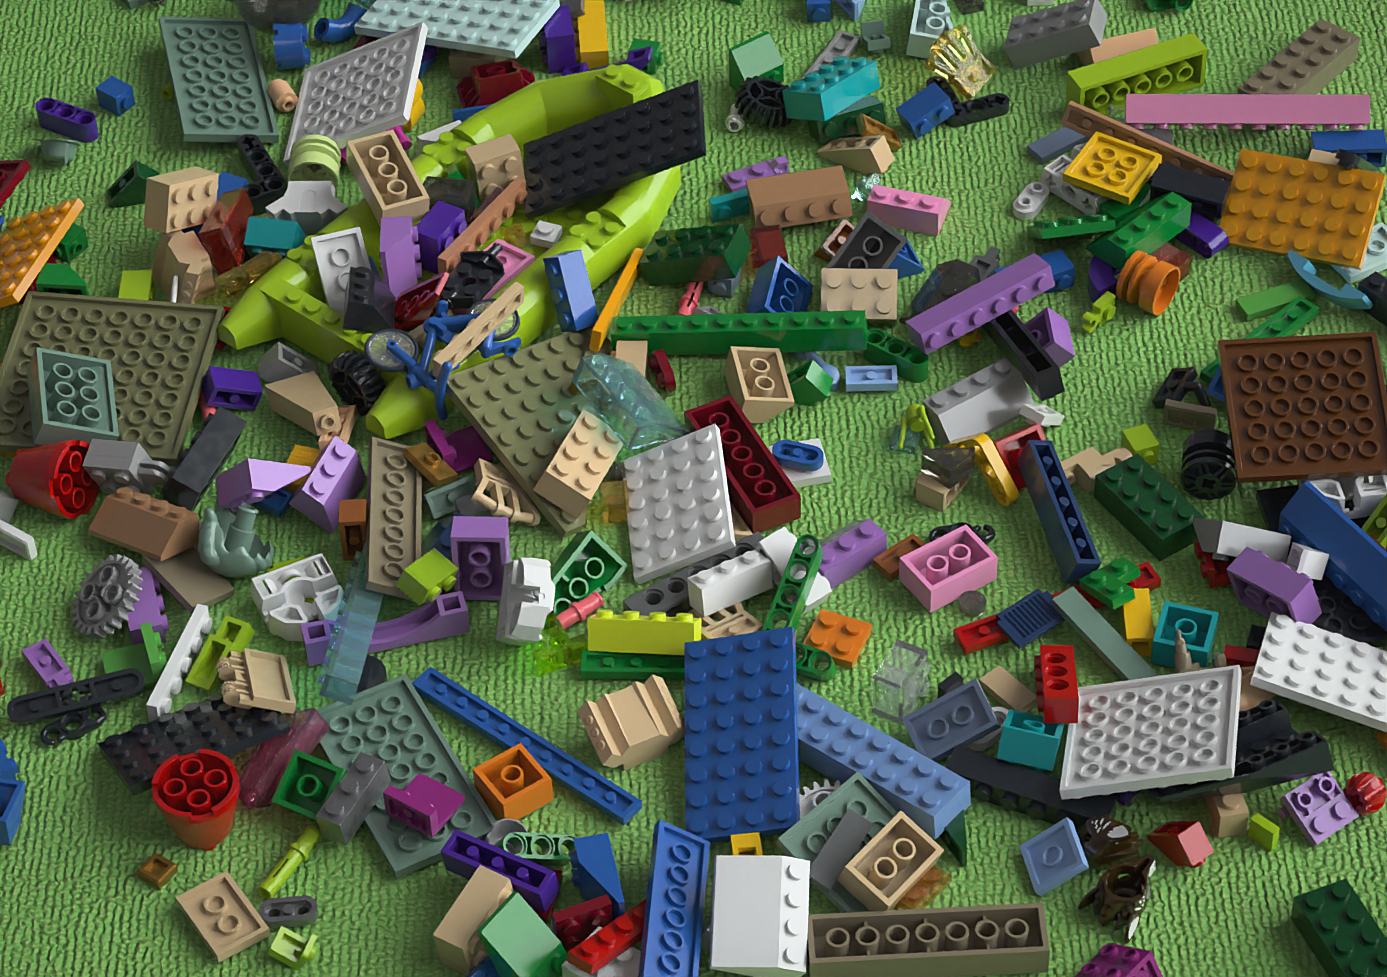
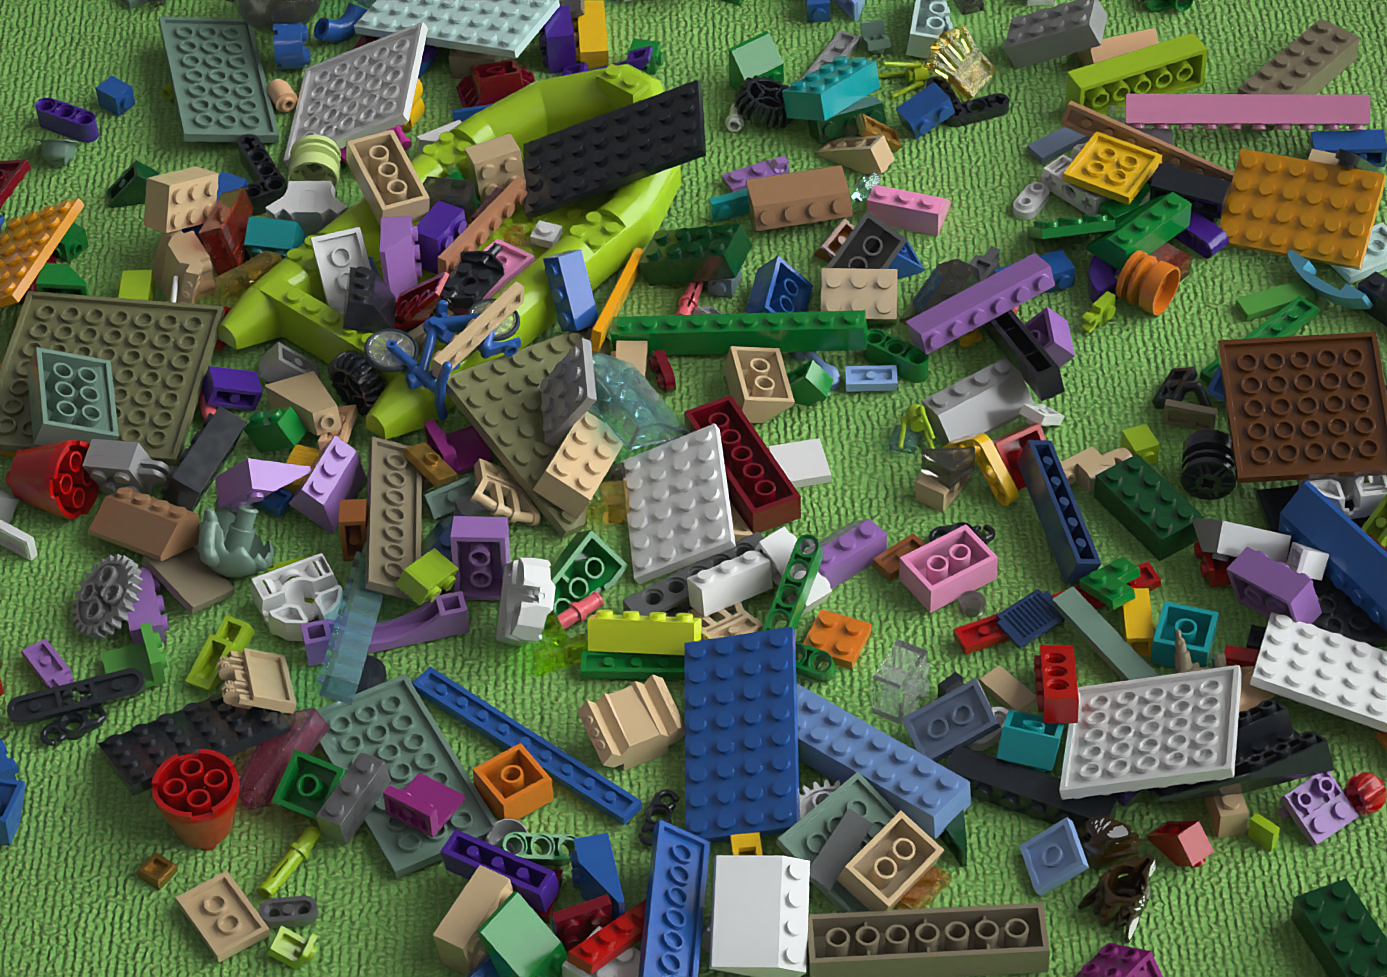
(179, 663): white plate -> none
(275, 429): none -> green brick
(568, 392): none -> light grey plate
(658, 807): none -> black piece
(766, 245): clear red brick -> none
(798, 455): blue plate -> none
(914, 73): none -> lime plant

